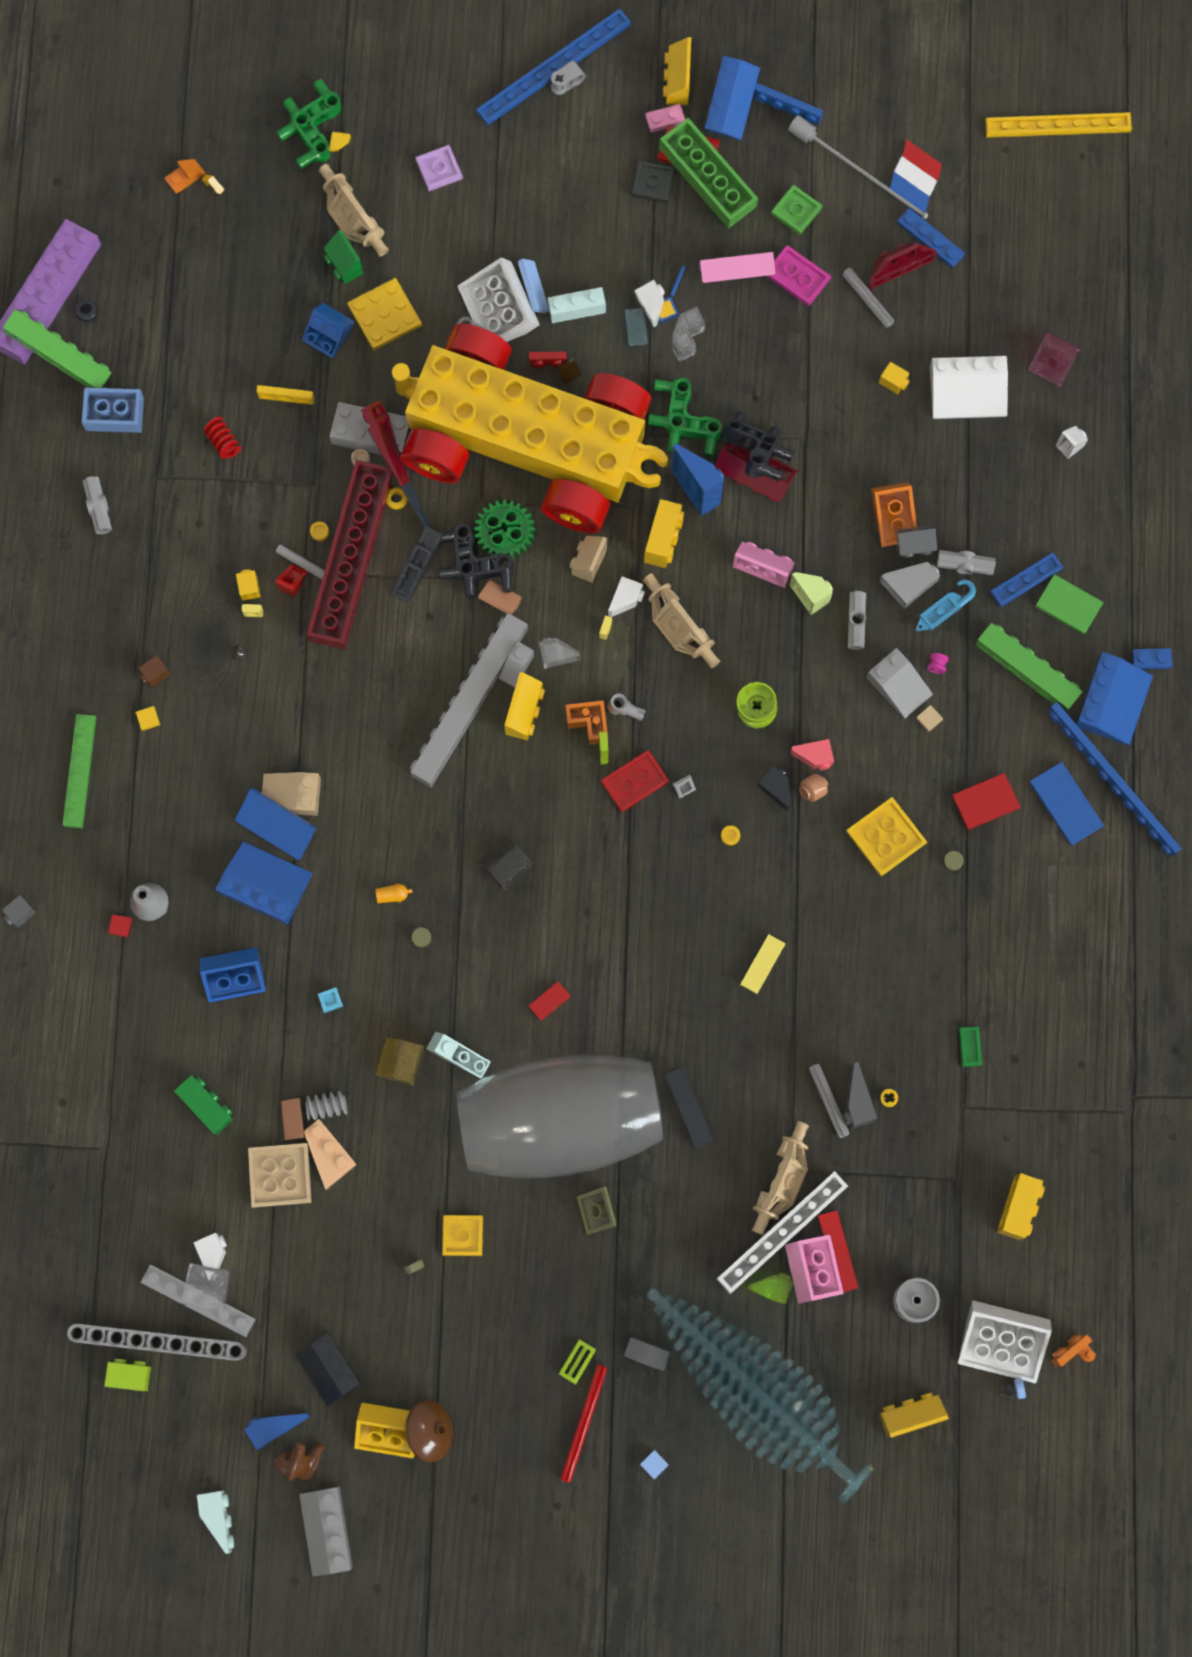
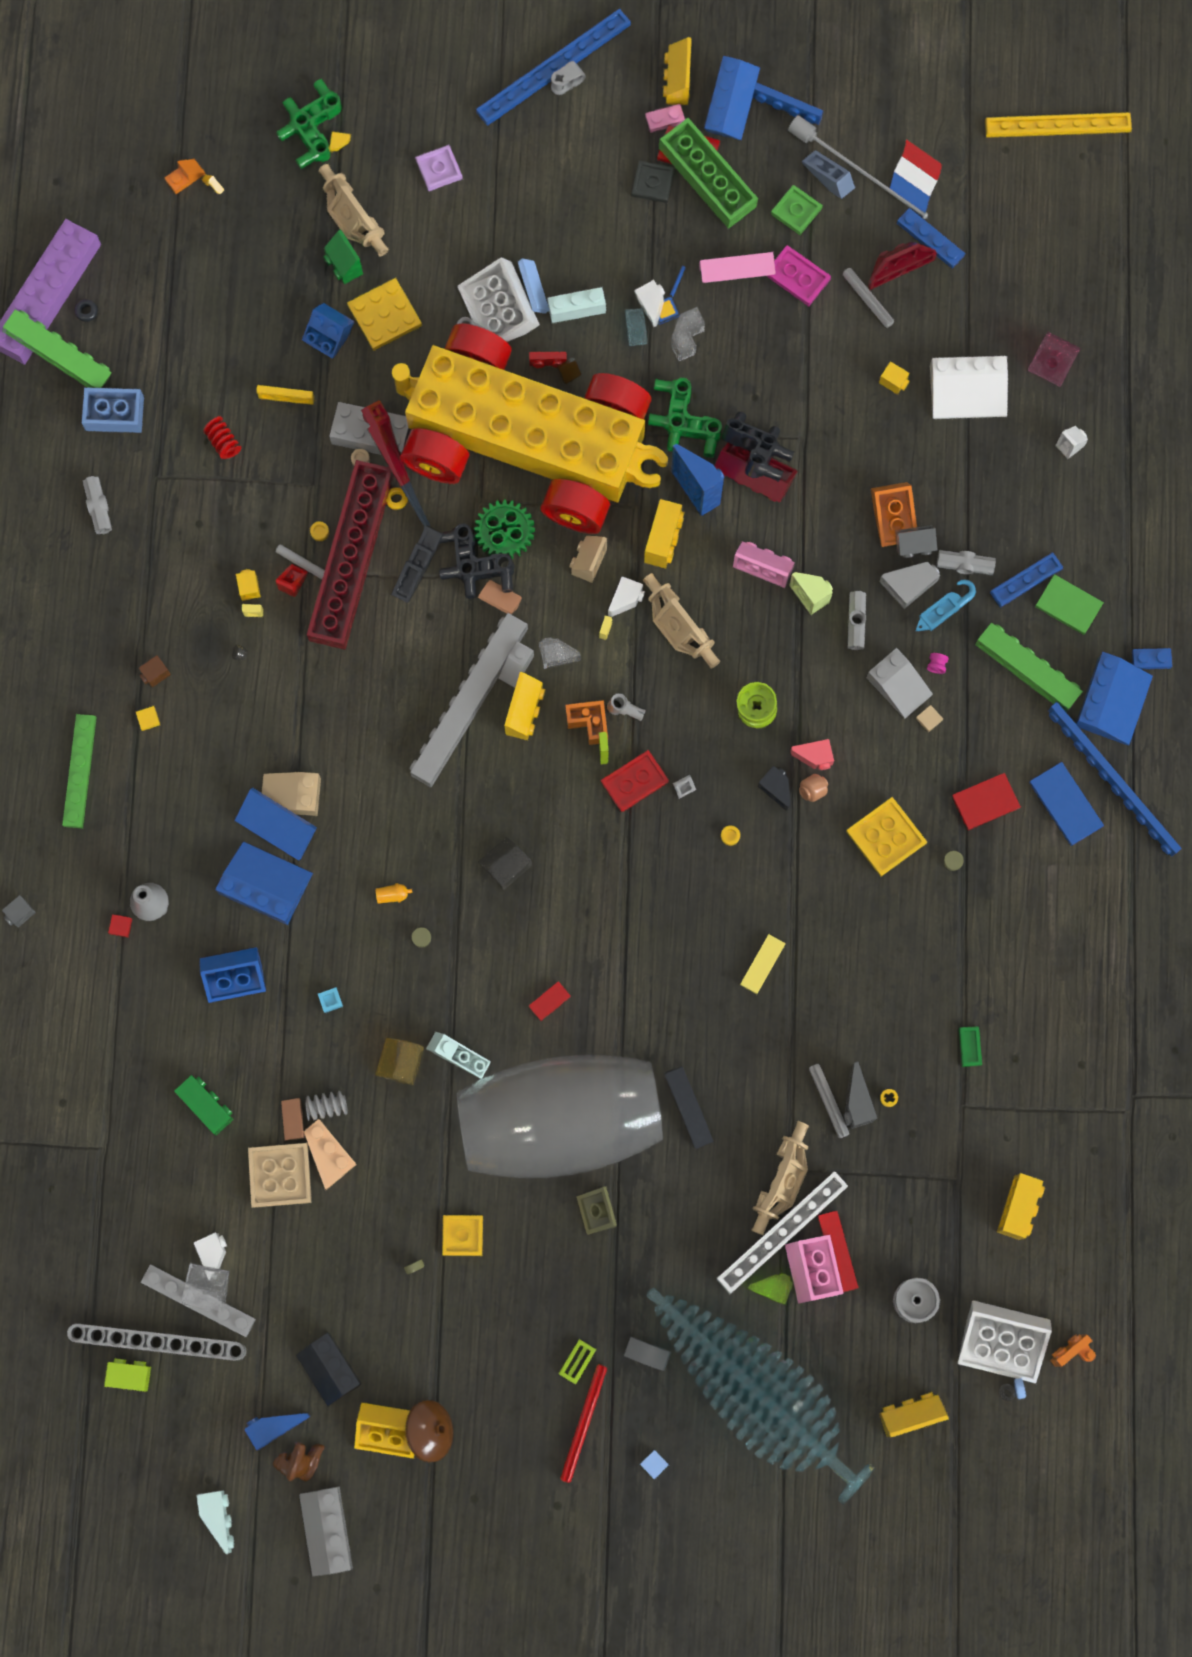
(830, 174): none -> sand blue slope

